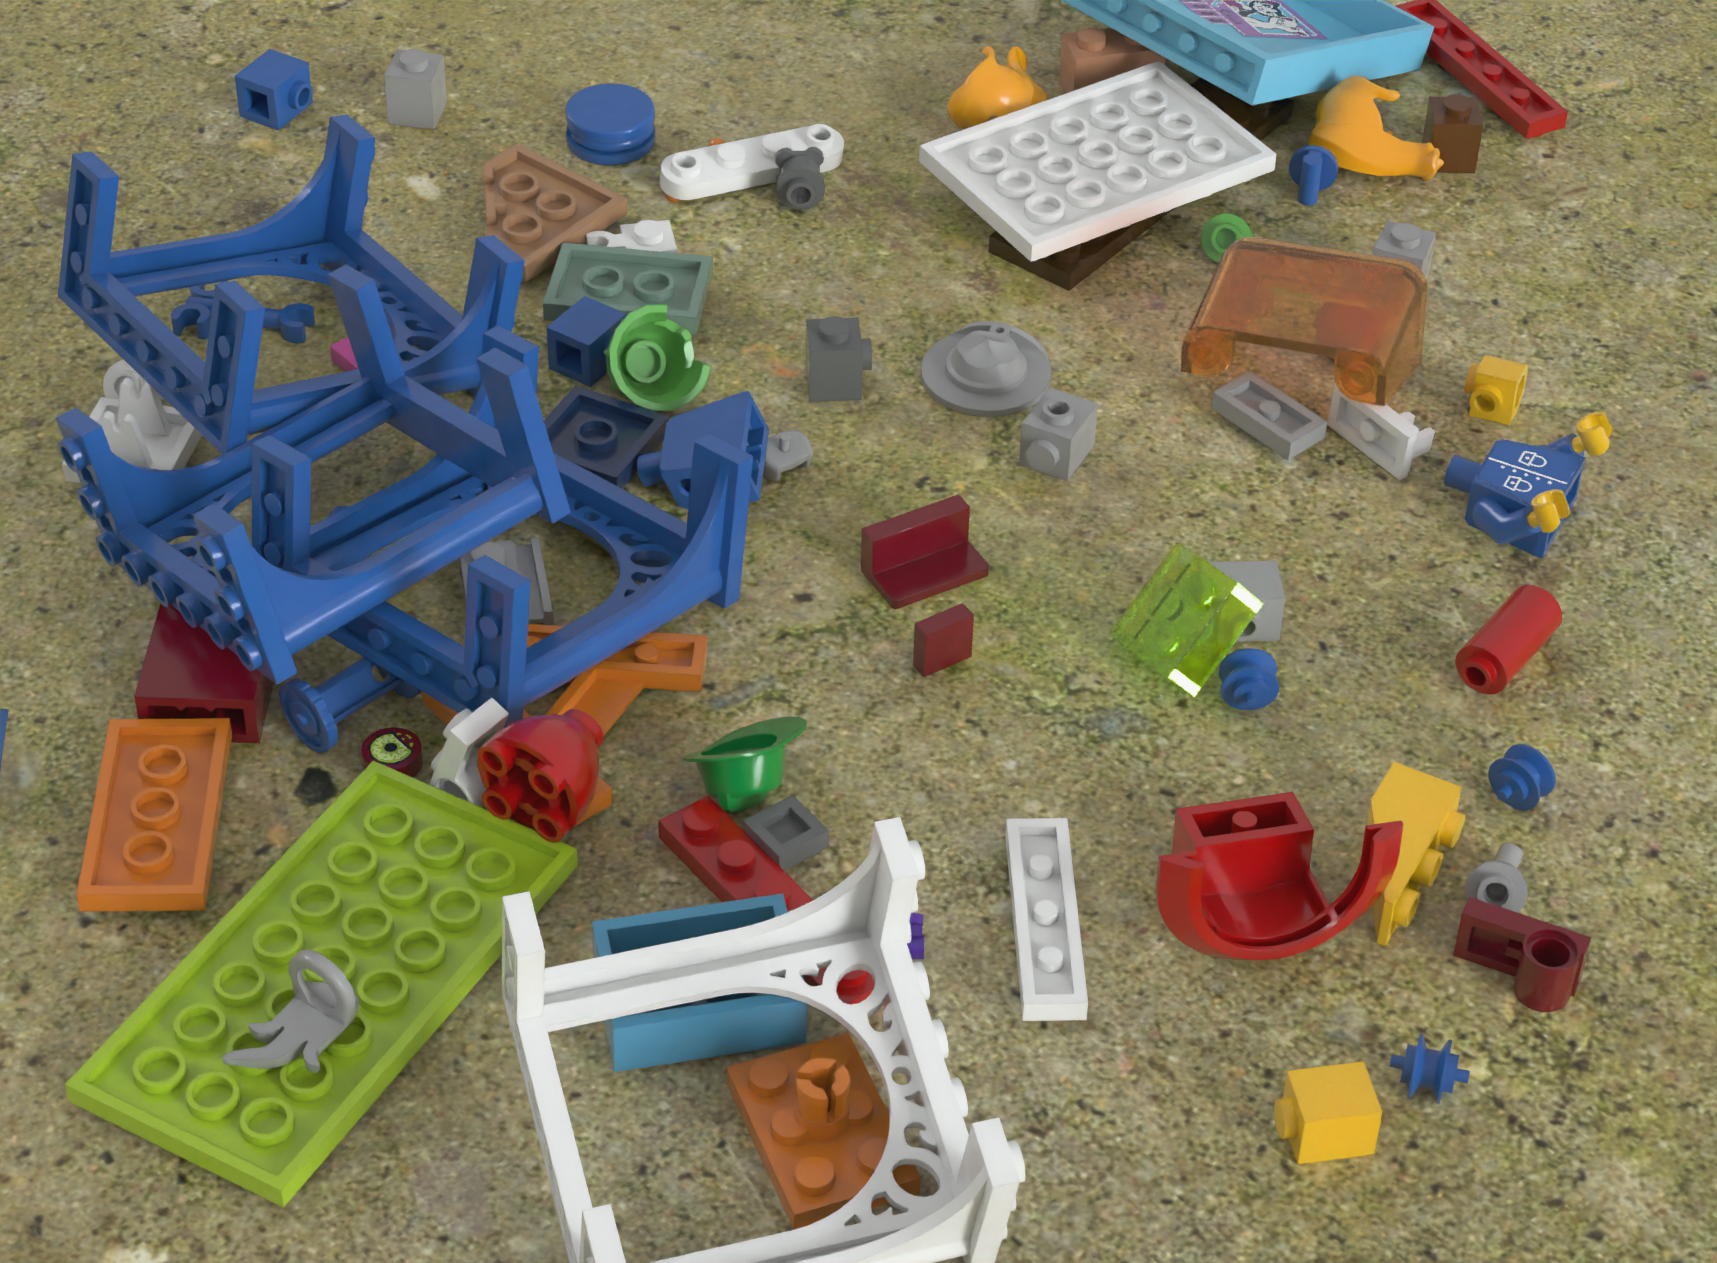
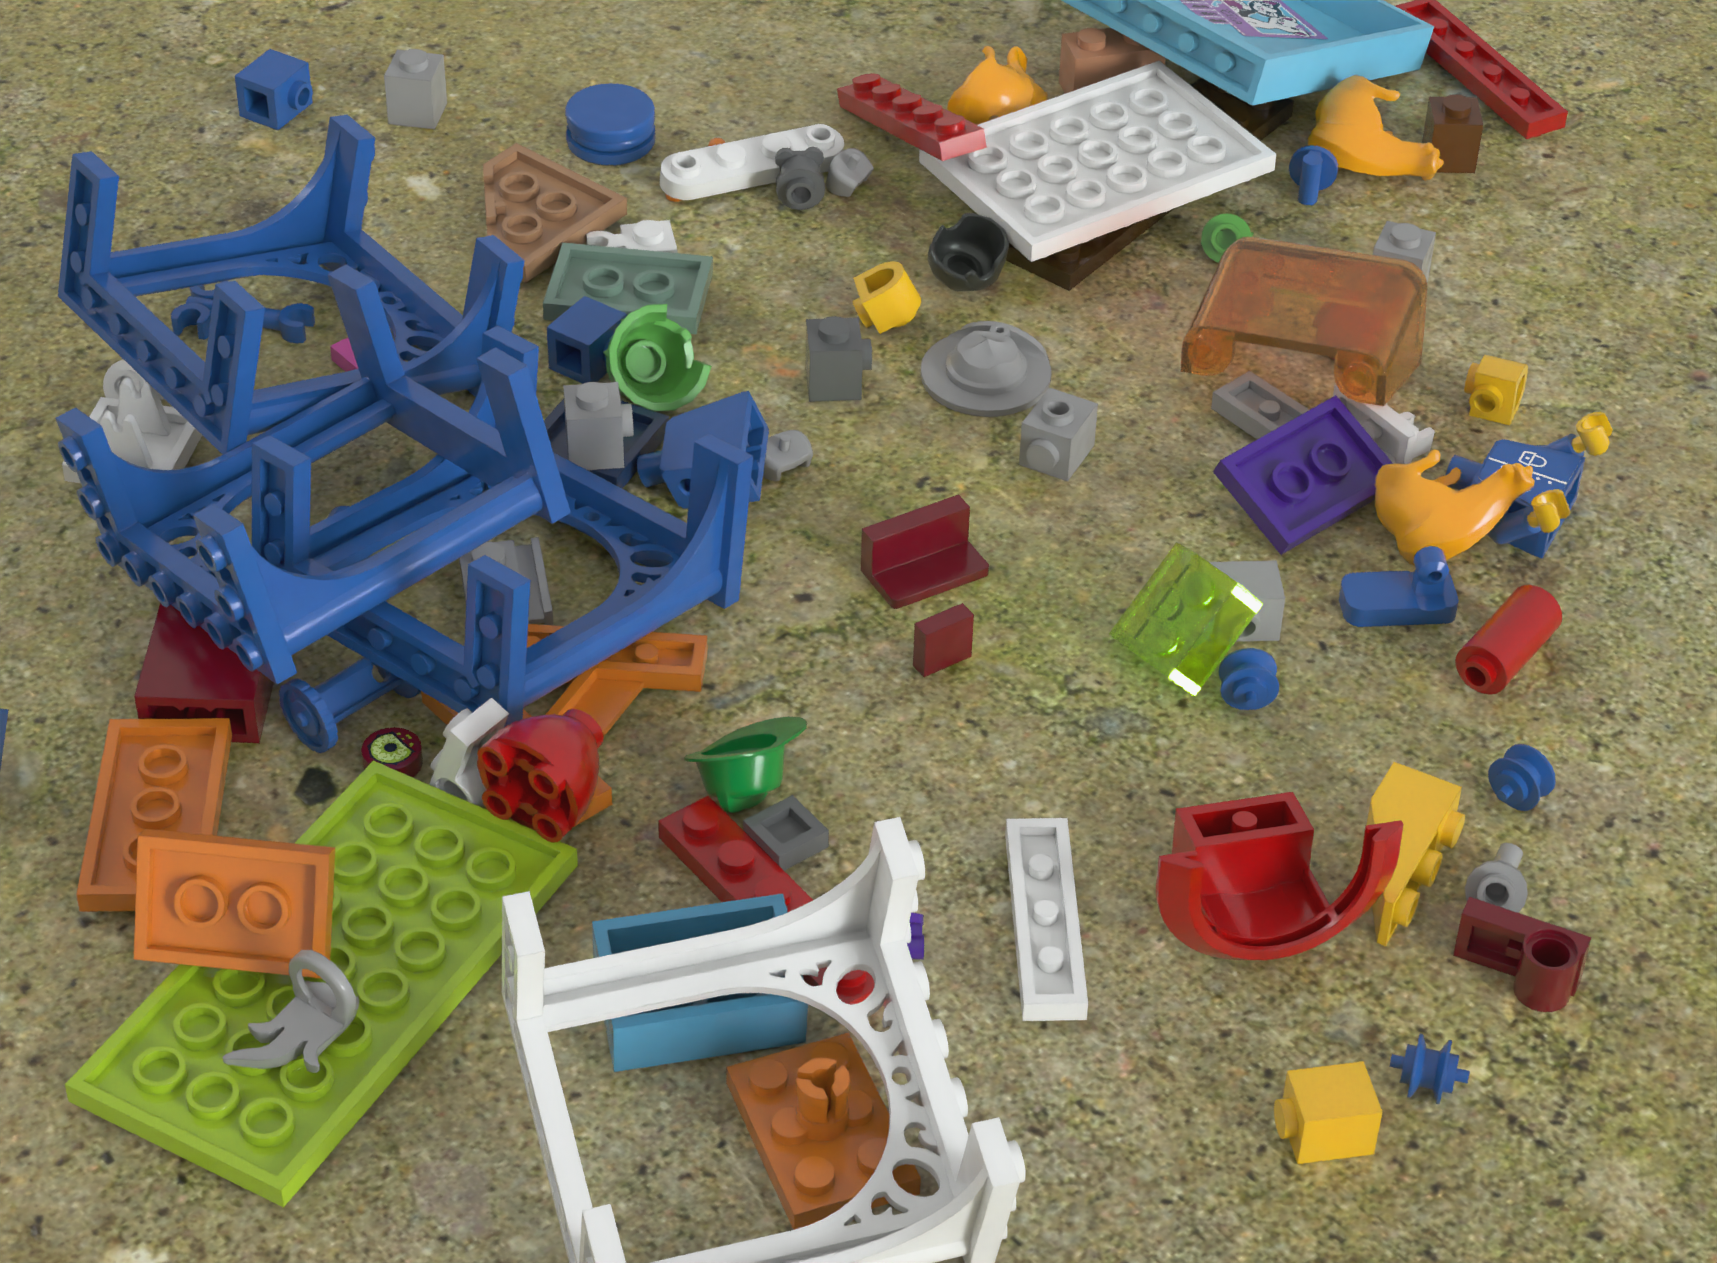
(231, 901): none -> orange plate
(596, 425): none -> light grey brick
(848, 171): none -> light grey piece
(886, 297): none -> yellow plate
(911, 117): none -> red plate
(969, 253): none -> pearl dark grey hair
(1304, 474): none -> dark purple plate
(1401, 596): none -> blue piece
(1433, 514): none -> light orange piece

